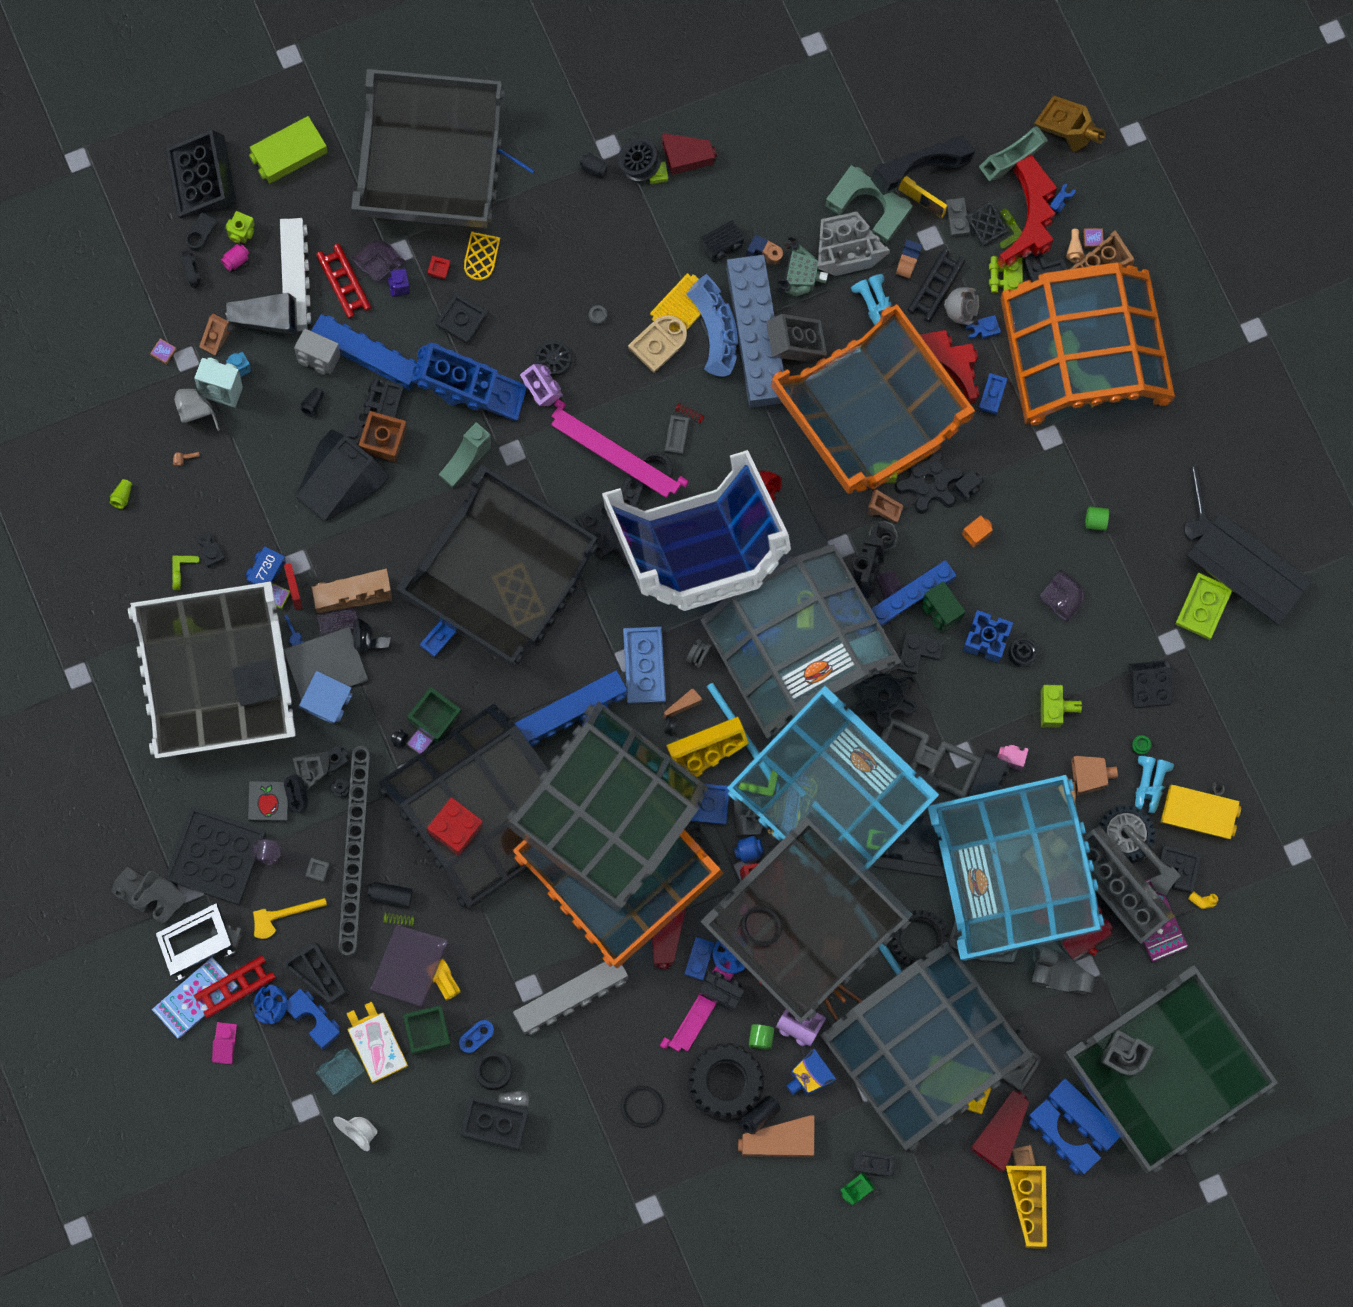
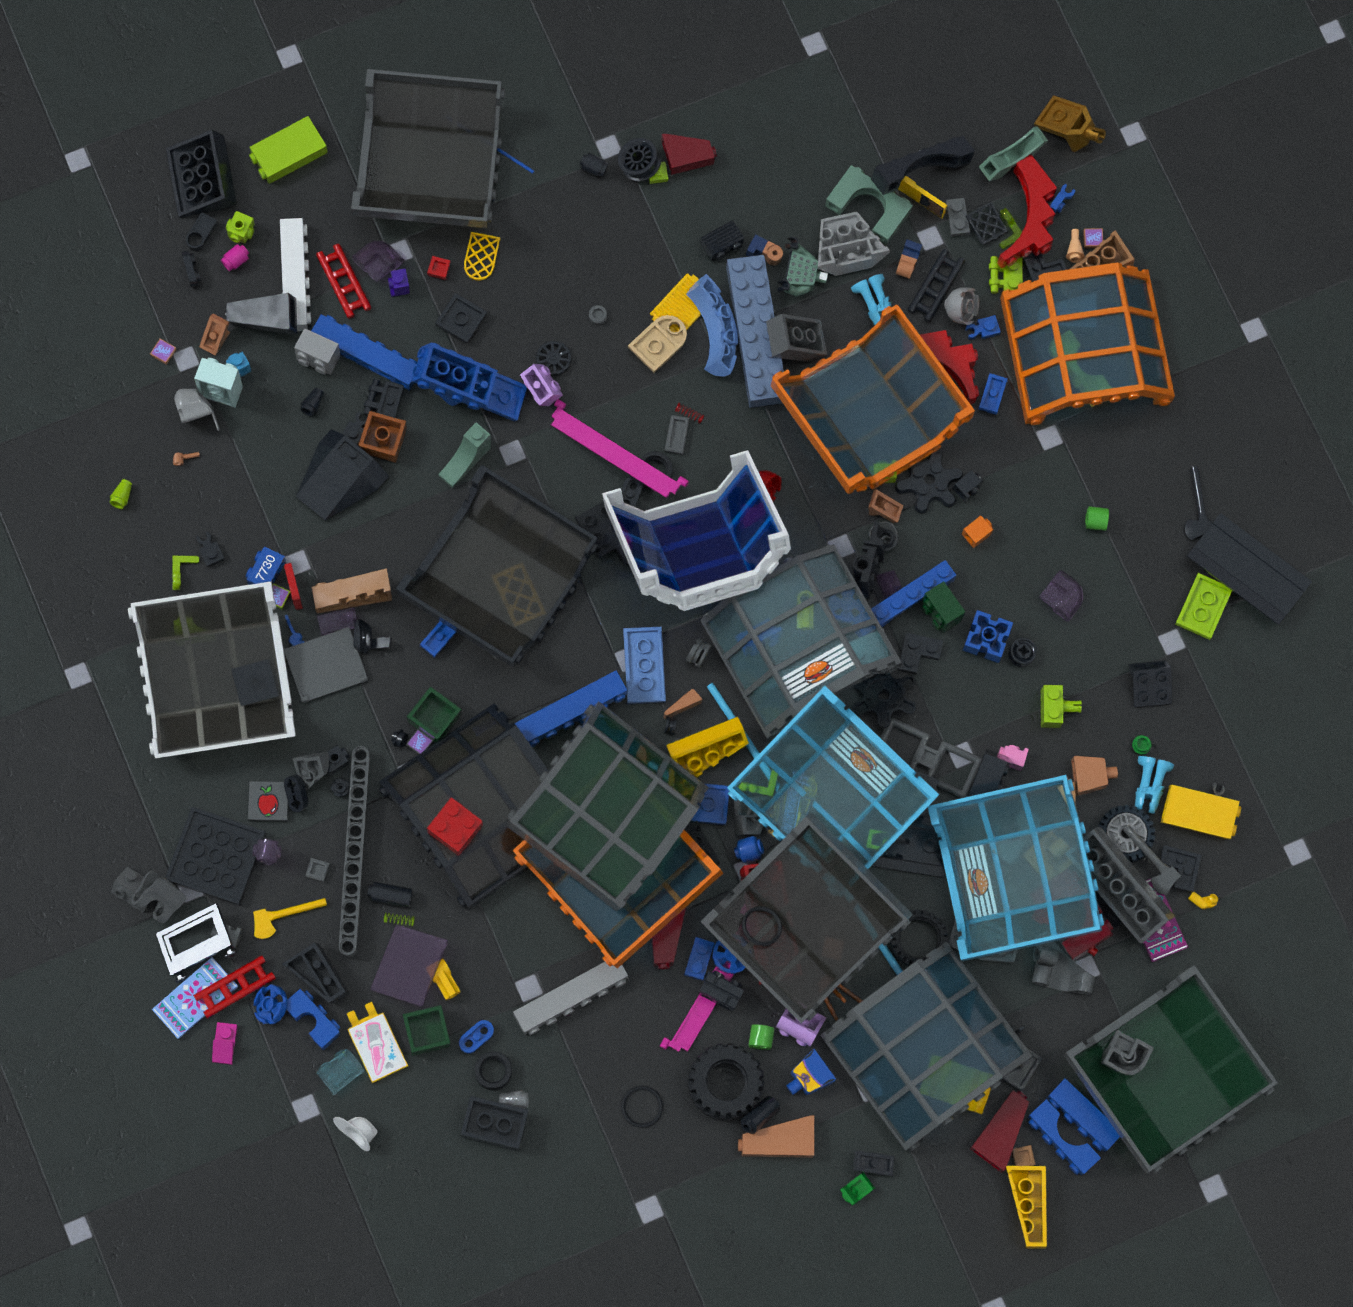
(325, 698): medium blue brick -> none

